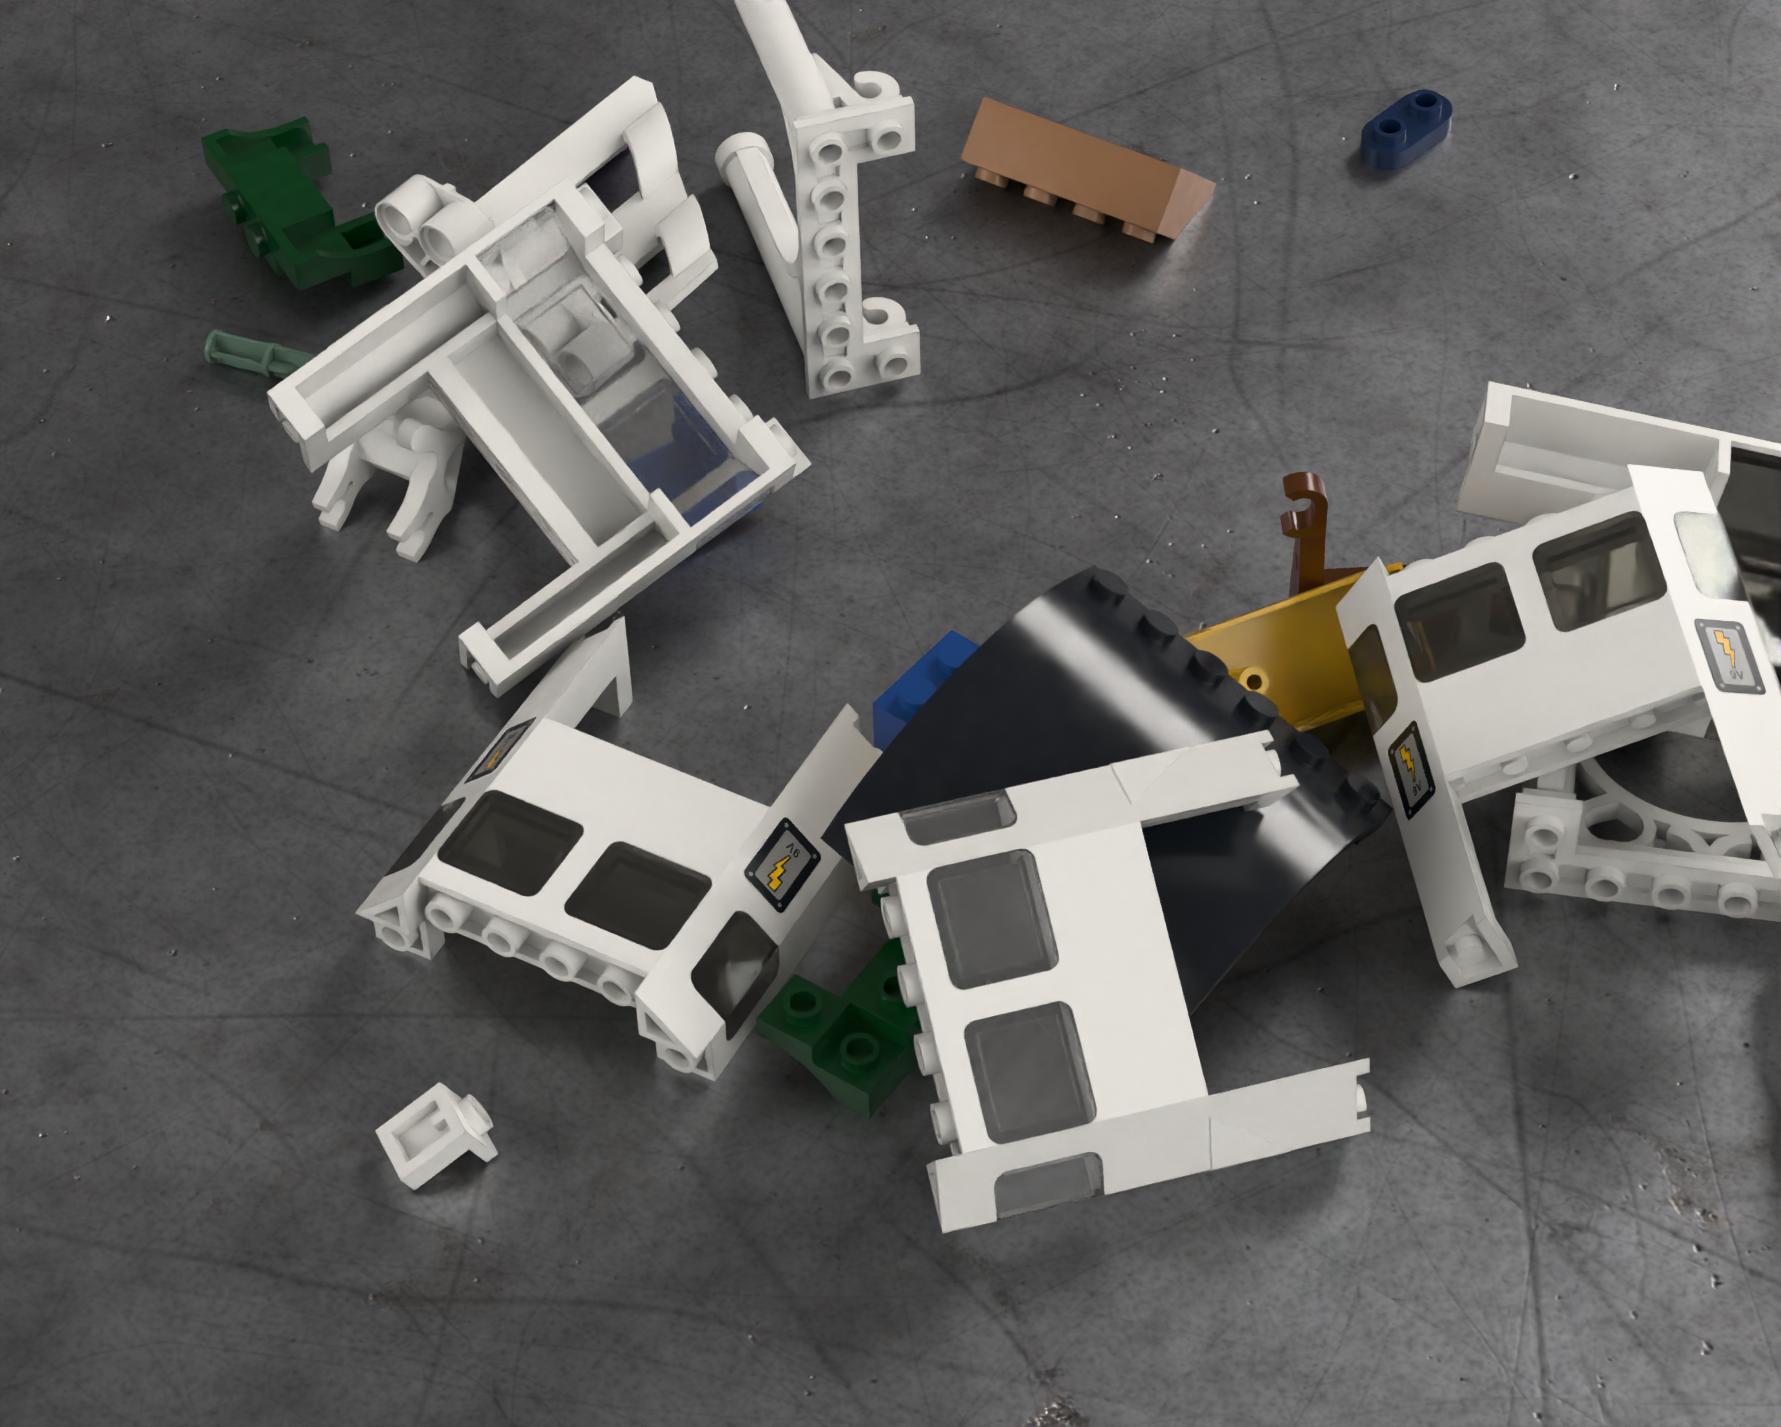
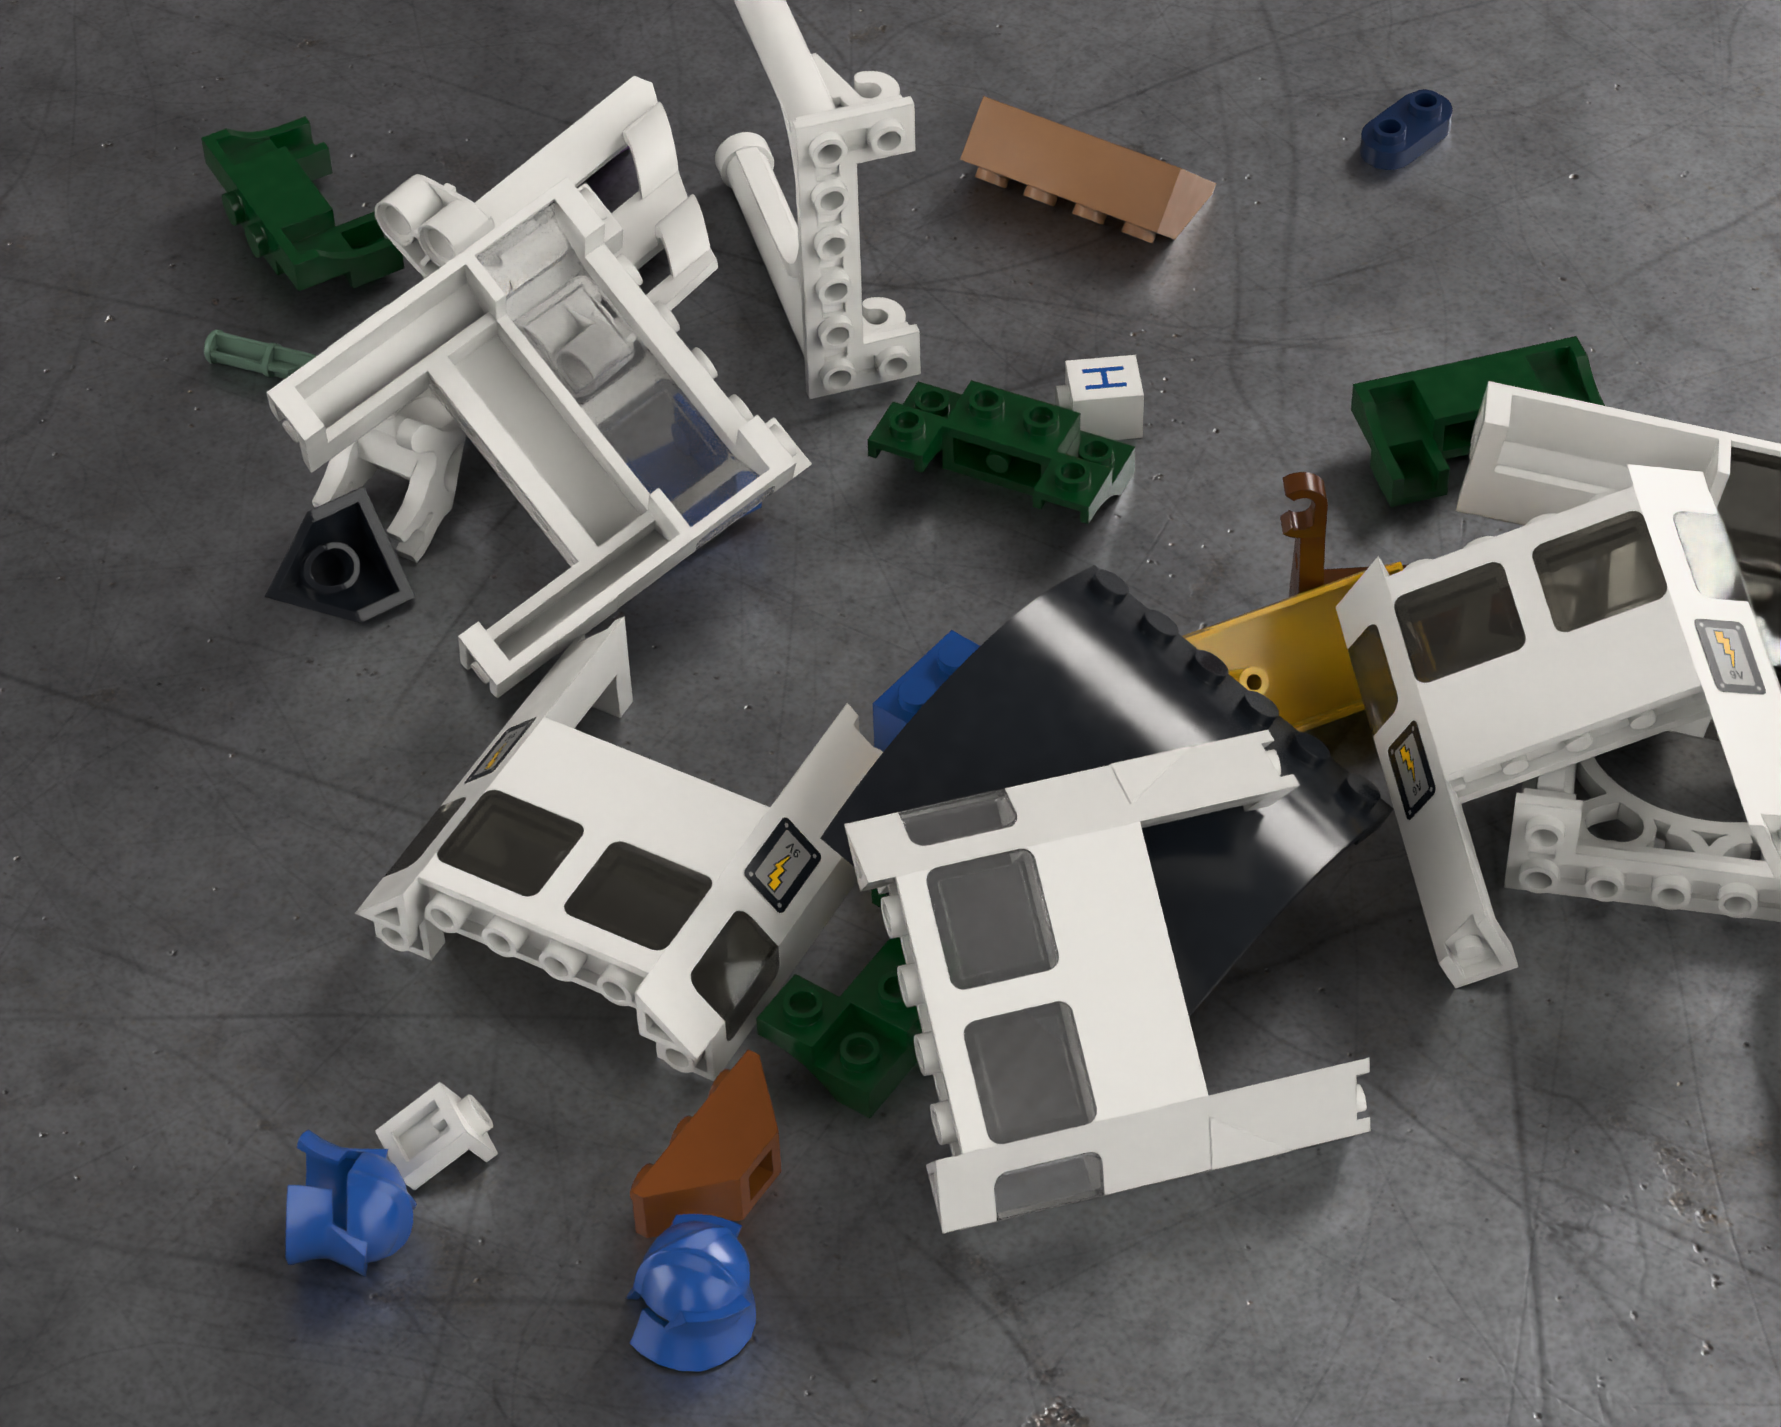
(342, 562): none -> black slope
(350, 1207): none -> blue helmet
(701, 1285): none -> blue helmet
(715, 1159): none -> dark orange slope
(1008, 444): none -> dark green bracket
(1106, 395): none -> white brick
(1431, 412): none -> dark green bracket

